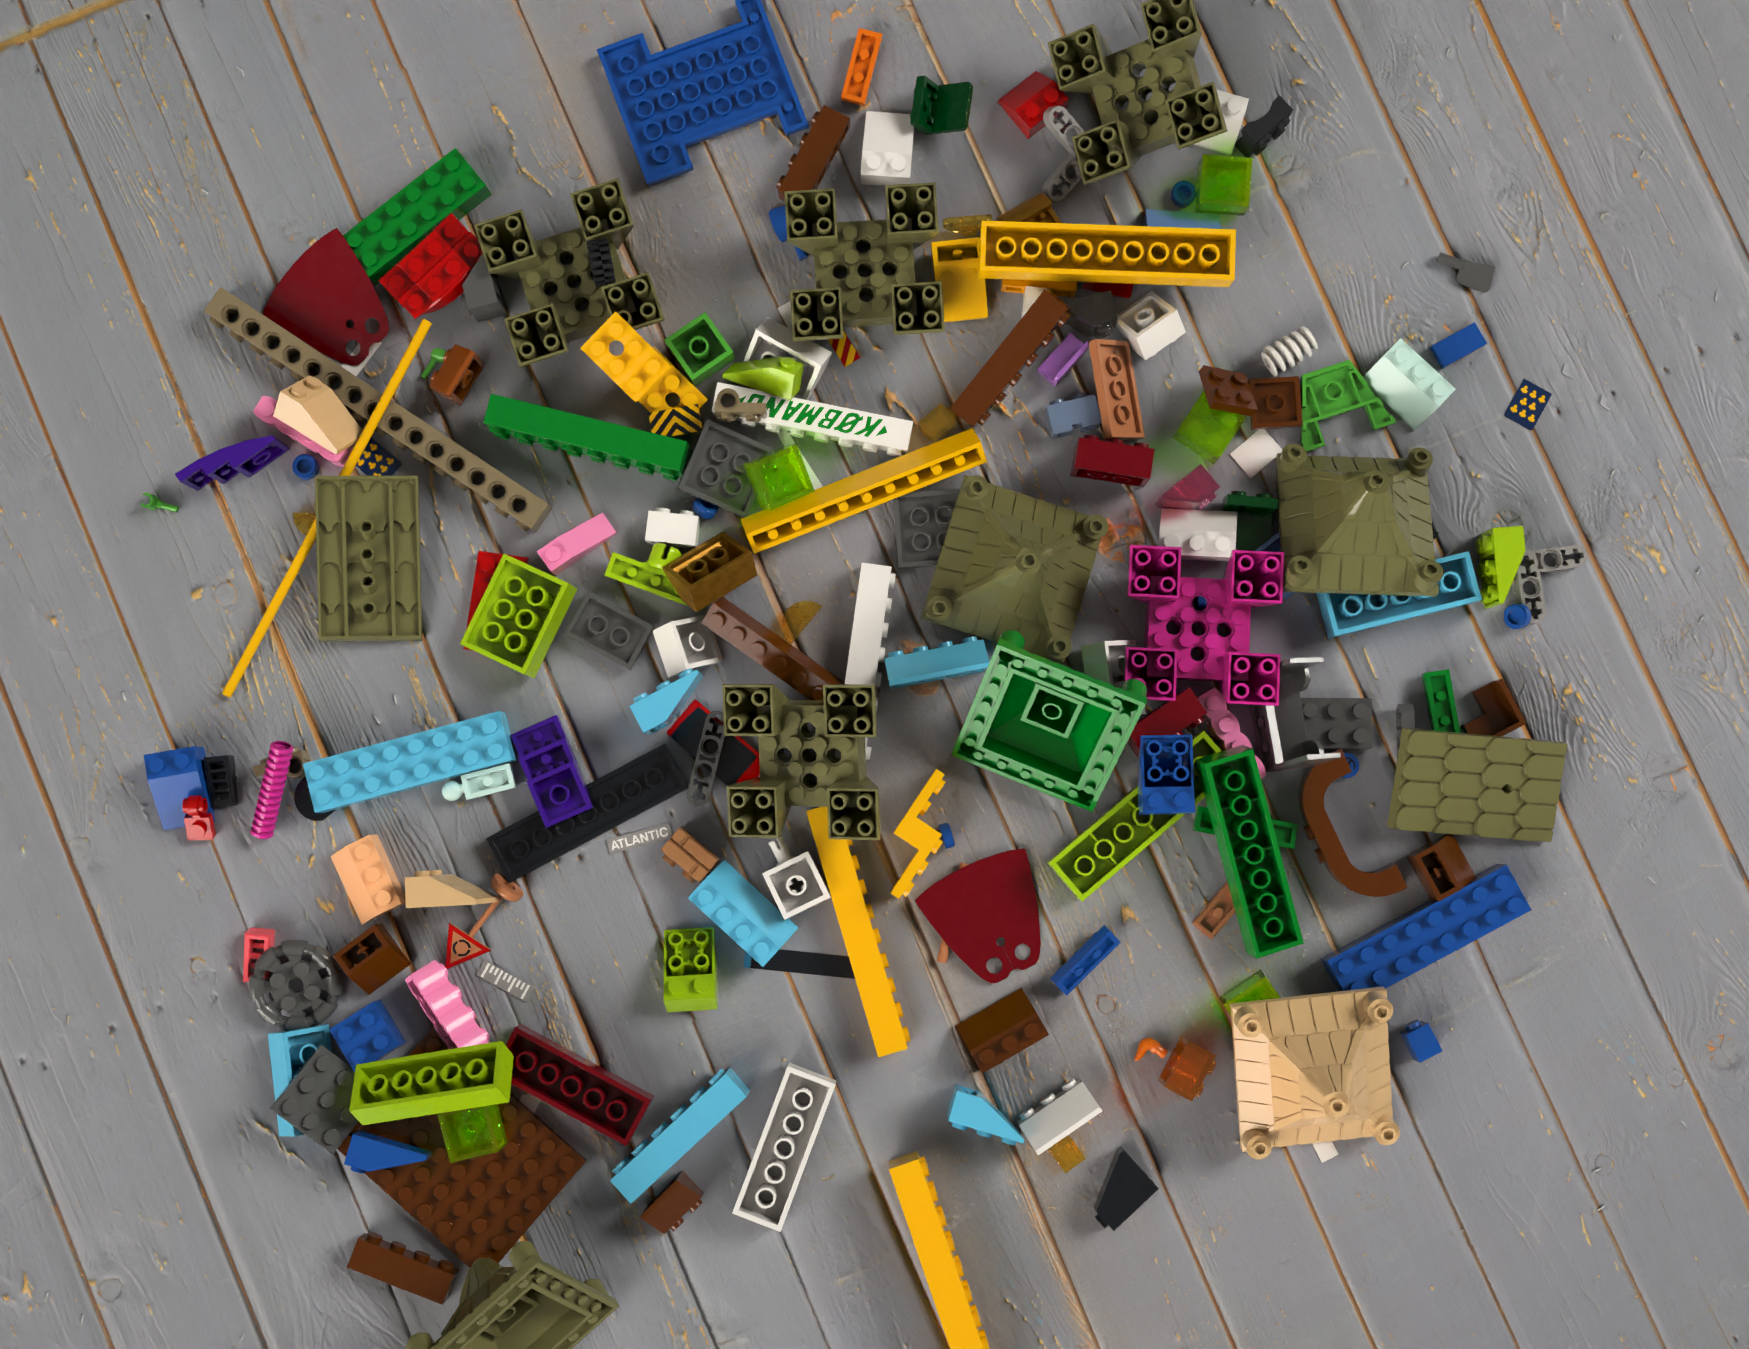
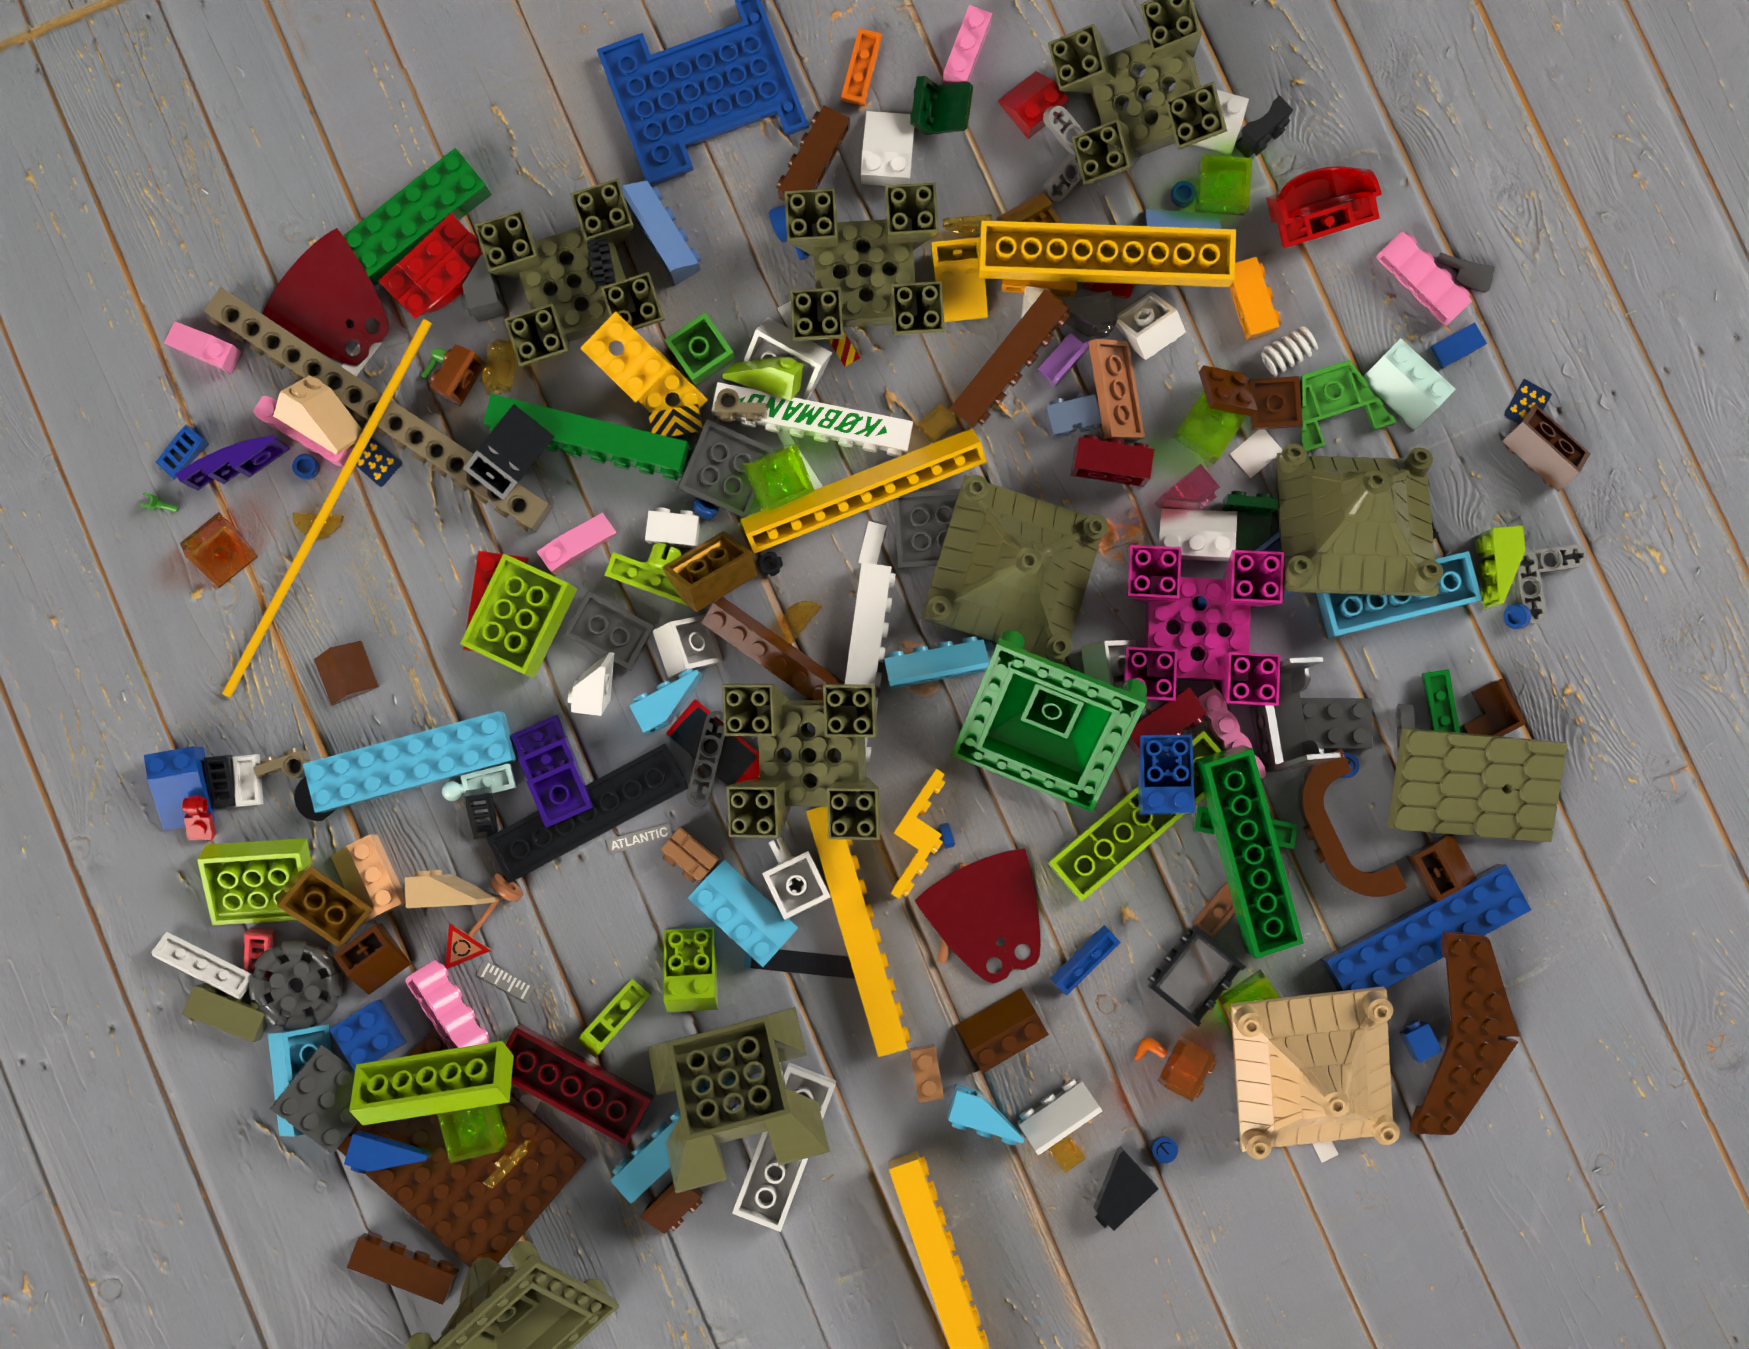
(179, 440): none -> blue slope
(202, 965): none -> white plate
(203, 347): none -> bright pink slope
(218, 550): none -> clear orange slope
(225, 1012): none -> olive brick
(246, 784): none -> white tile
(246, 877): none -> lime slope
(271, 789): dark pink piece -> none
(323, 905): none -> pearl gold slope
(346, 672): none -> reddish brown slope
(364, 536): olive piece -> none
(479, 795): none -> black slope
(499, 367): none -> clear yellow slope
(504, 1165): none -> clear yellow plate
(508, 452): none -> black slope
(593, 688): none -> white slope
(613, 1018): none -> lime slope
(660, 230): none -> medium blue slope
(765, 1102): none -> olive slope
(770, 557): none -> black plate
(872, 543): none -> white sticker
(926, 1073): none -> medium nougat brick
(967, 46): none -> bright pink brick
(1164, 1149): none -> blue tile
(1195, 975): none -> clear window
(1253, 300): none -> light orange brick
(1320, 203): none -> red piece
(1423, 278): none -> bright pink brick
(1473, 1045): none -> reddish brown wing
(1546, 448): none -> reddish brown slope

